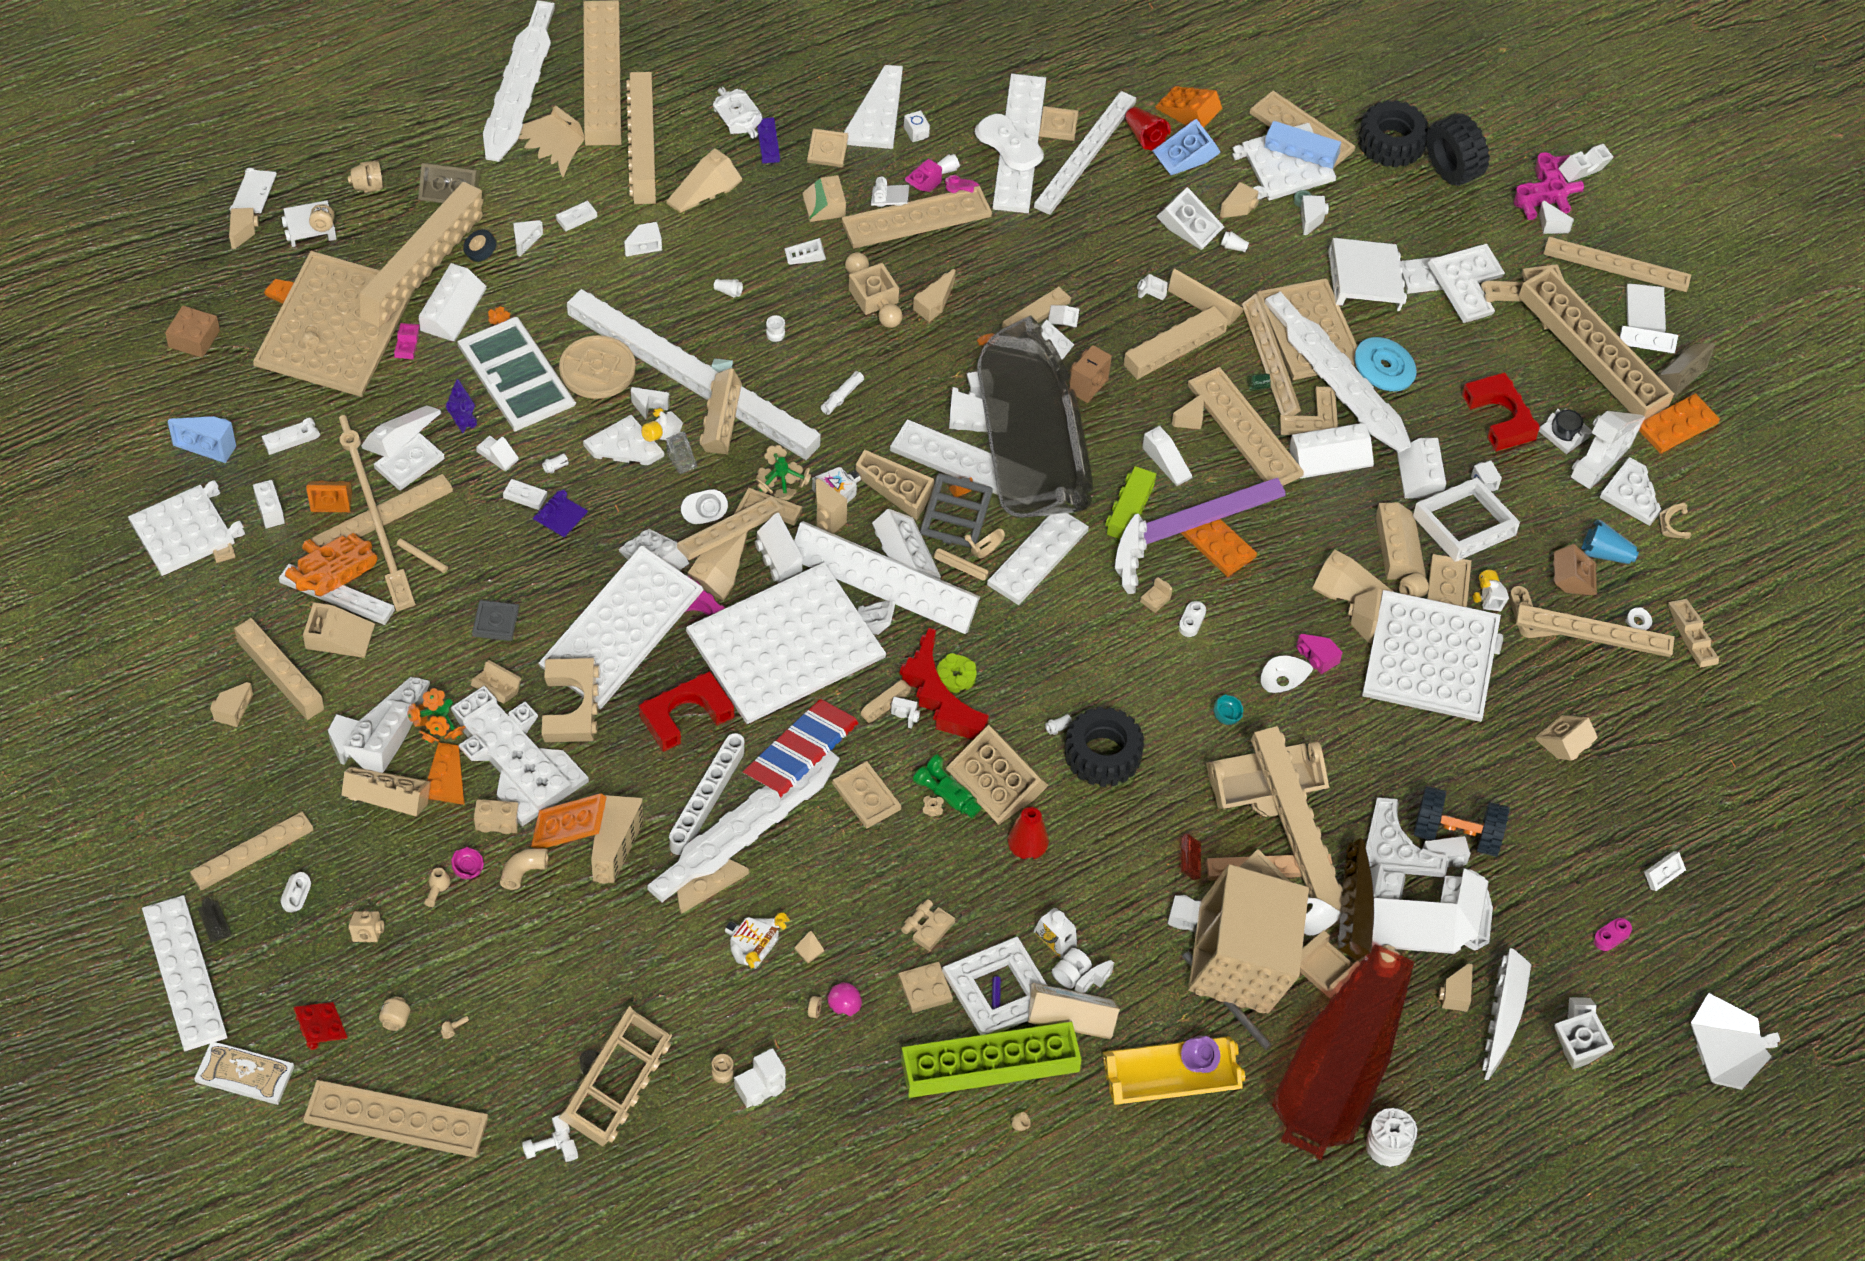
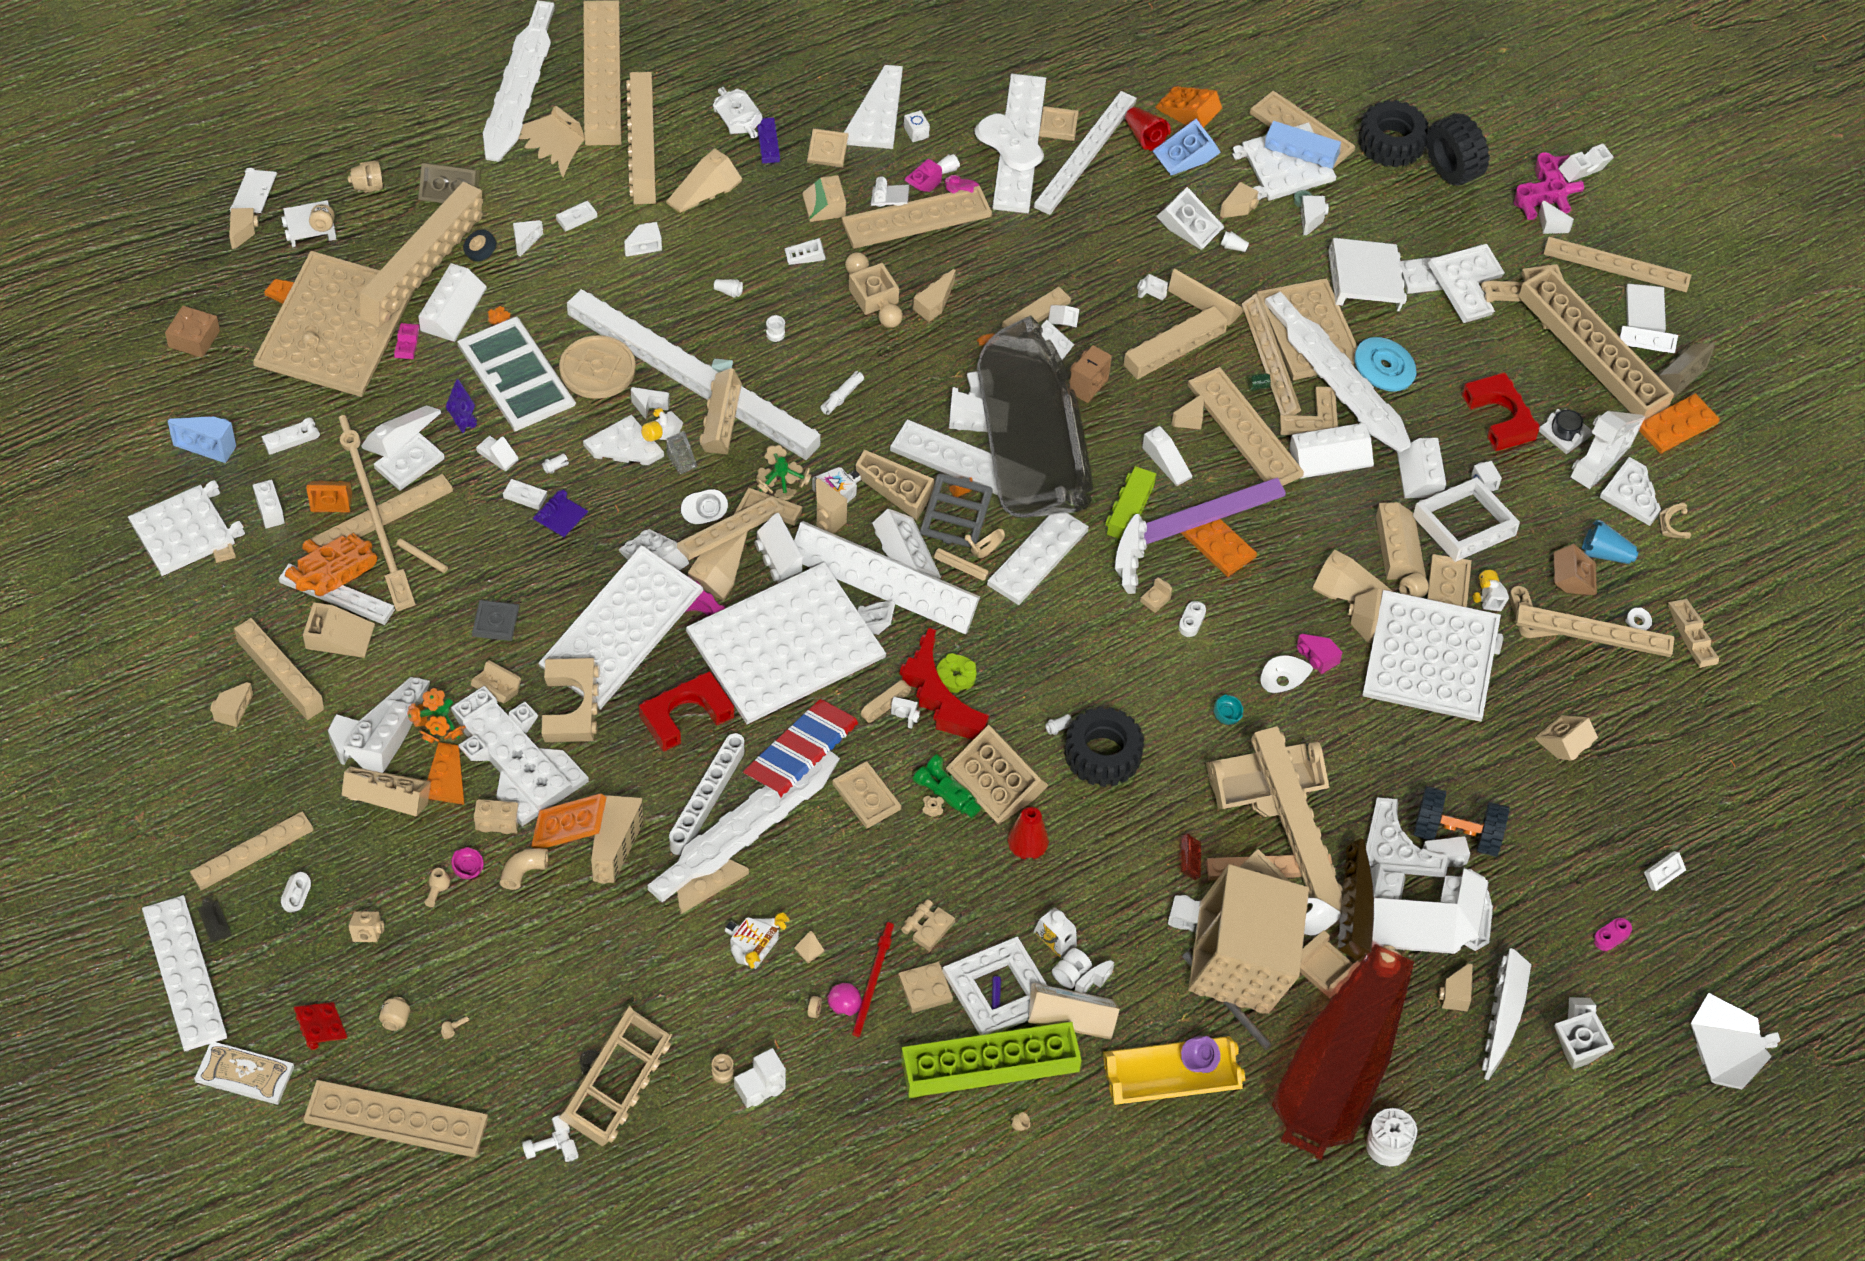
(883, 944): none -> red bar

